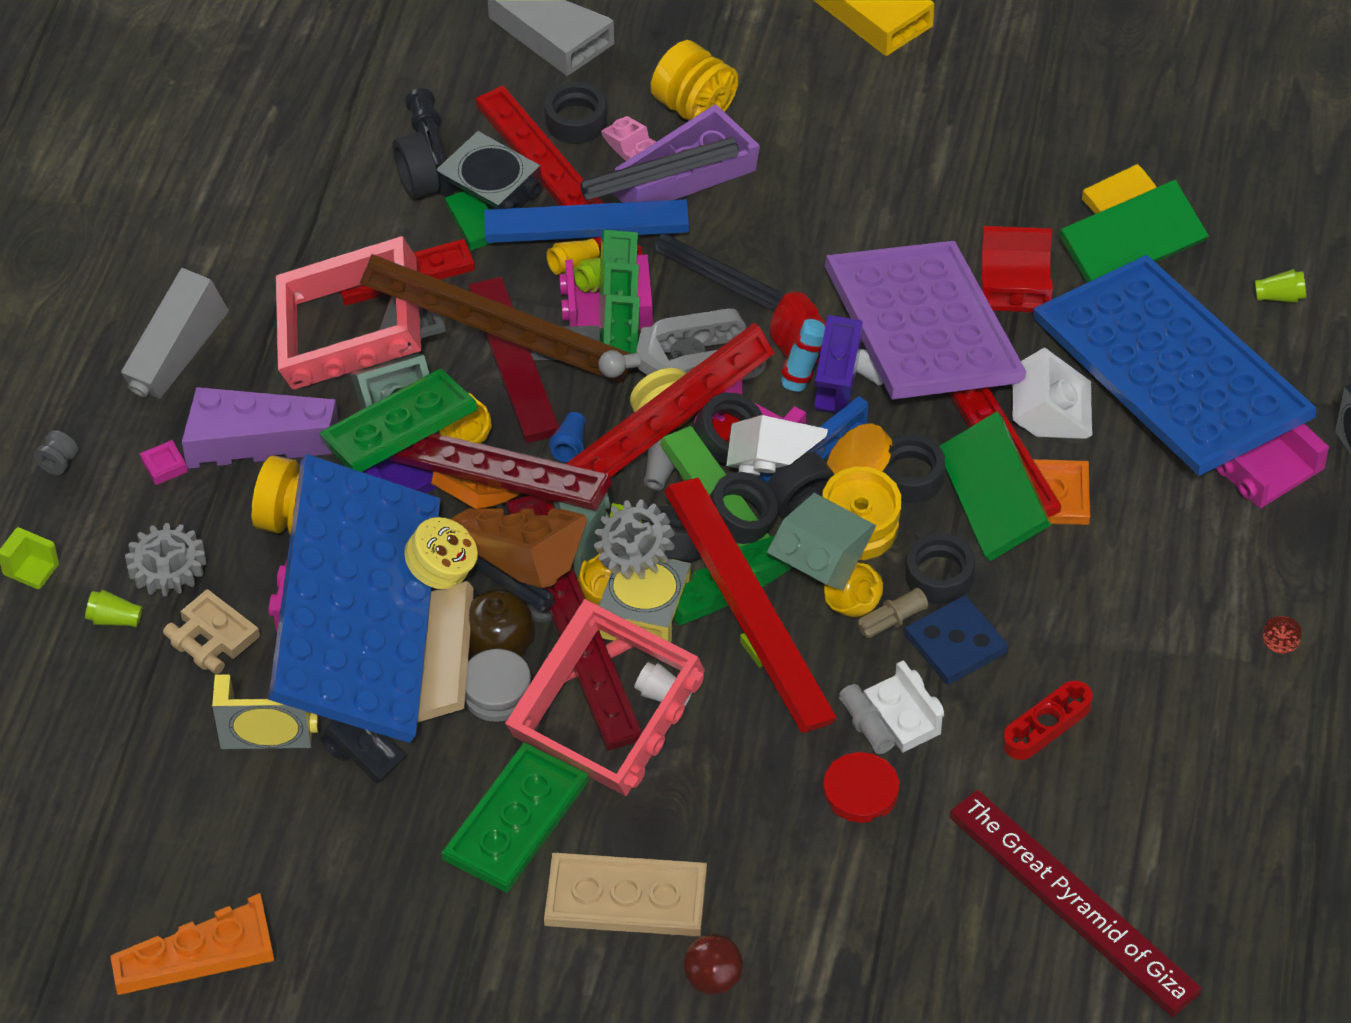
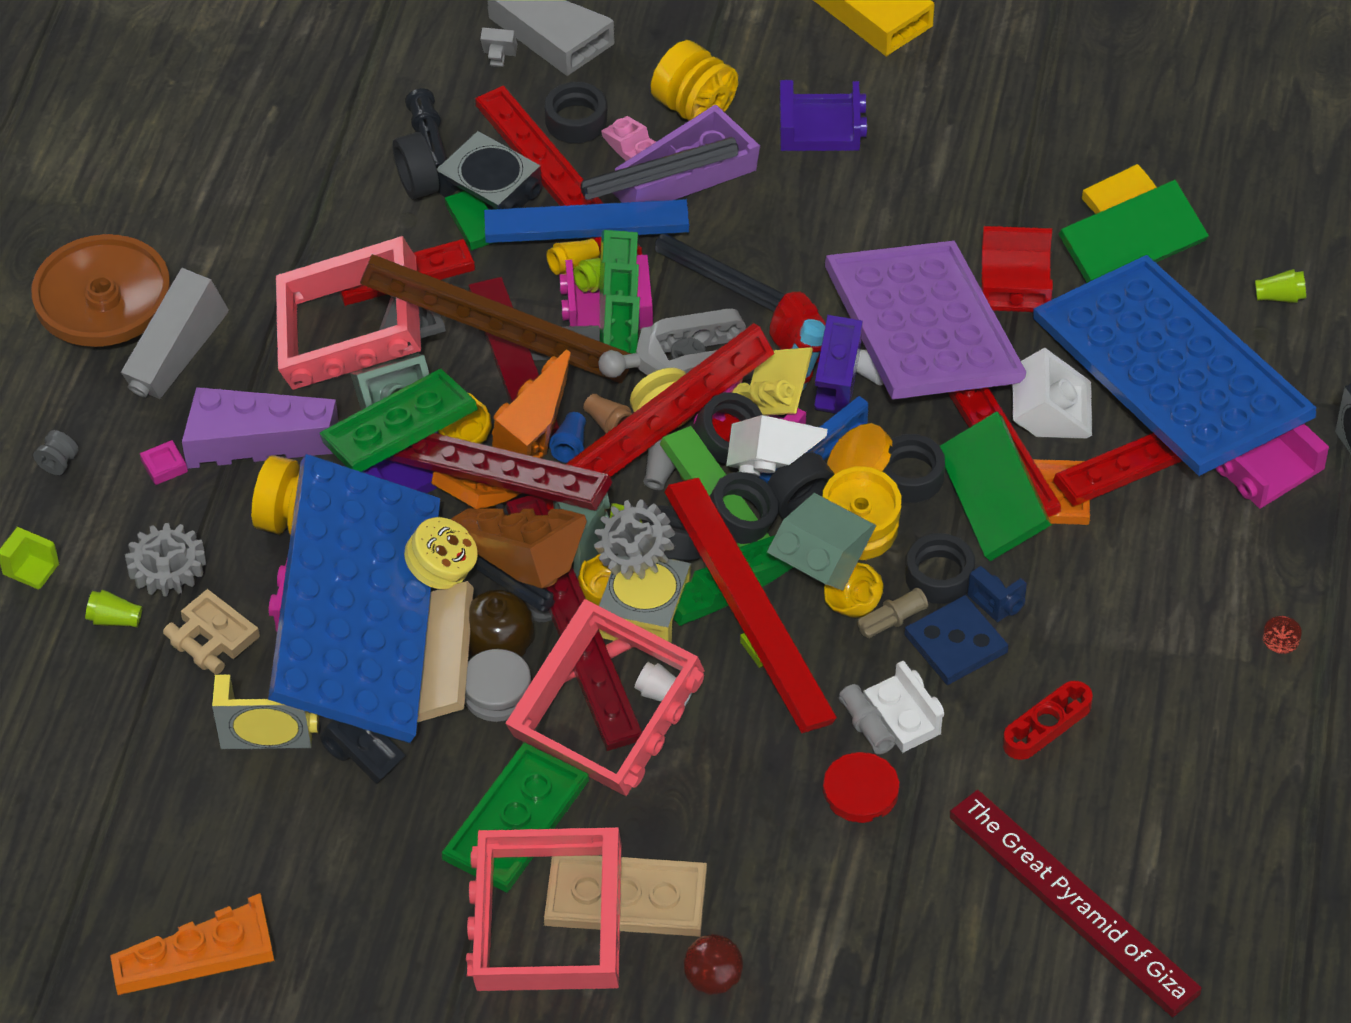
(100, 289): none -> dark orange dish
(498, 44): none -> light grey tile
(530, 419): none -> orange slope
(542, 844): none -> coral window
(606, 412): none -> medium nougat cone
(778, 381): none -> light yellow hinge
(821, 120): none -> dark purple panel
(993, 597): none -> dark blue bracket
(1114, 469): none -> red tile

